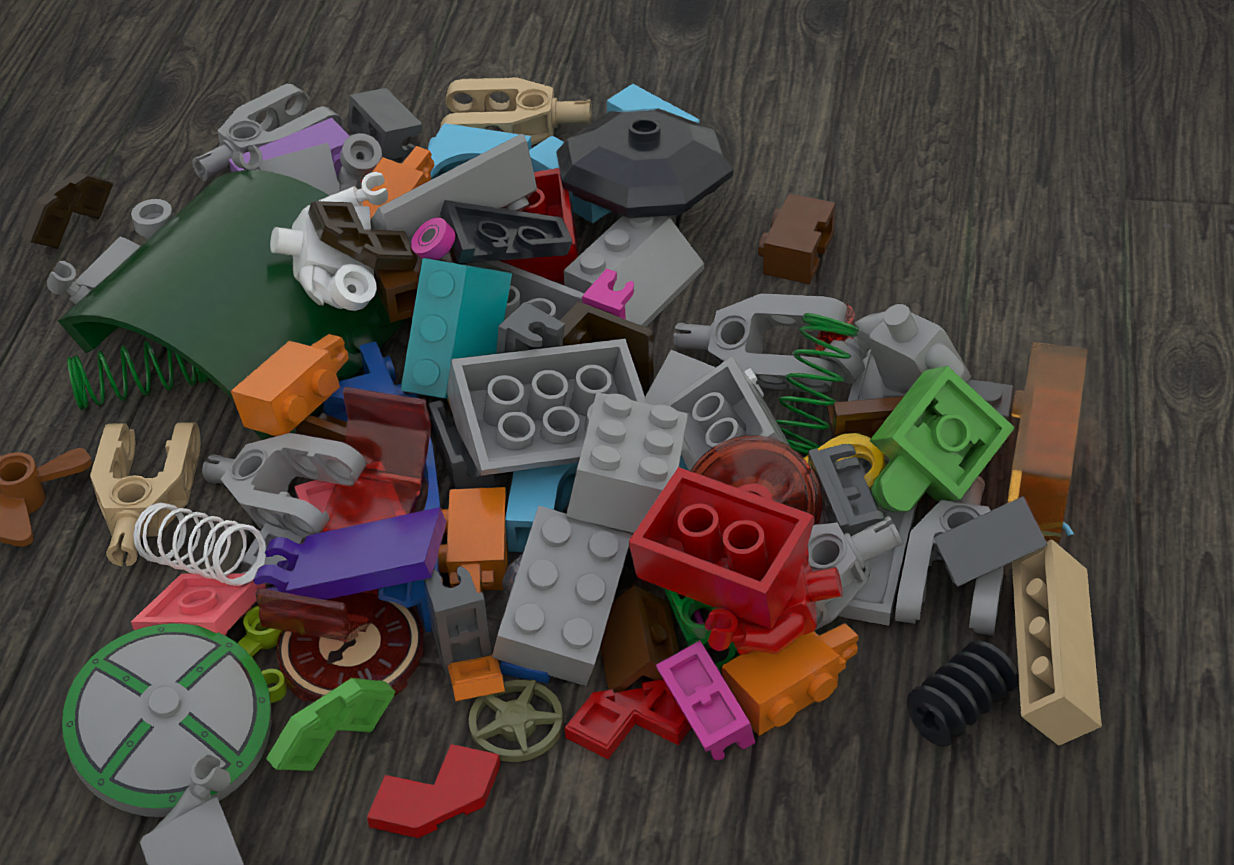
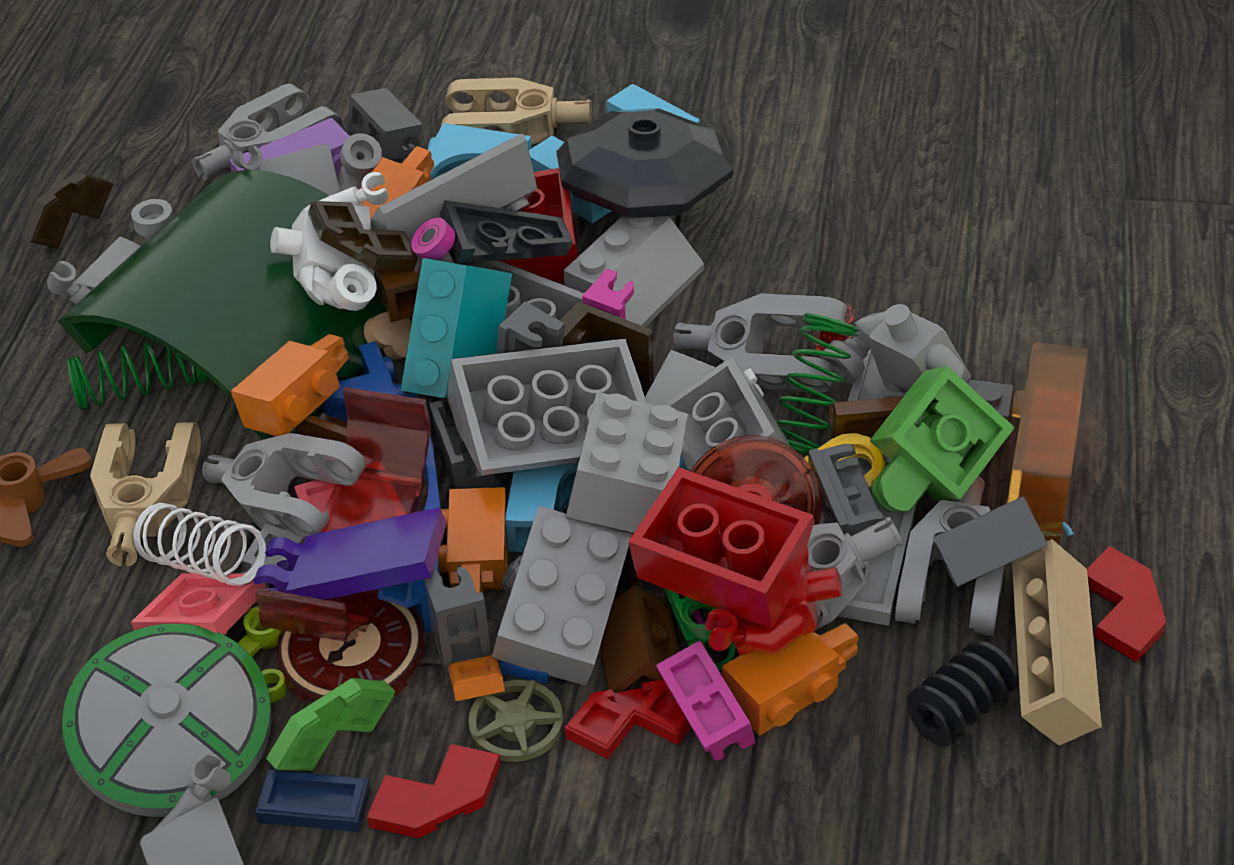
(313, 800): none -> dark blue tile
(389, 335): none -> light nougat tile
(796, 236): reddish brown brick -> none
(1138, 613): none -> red tile

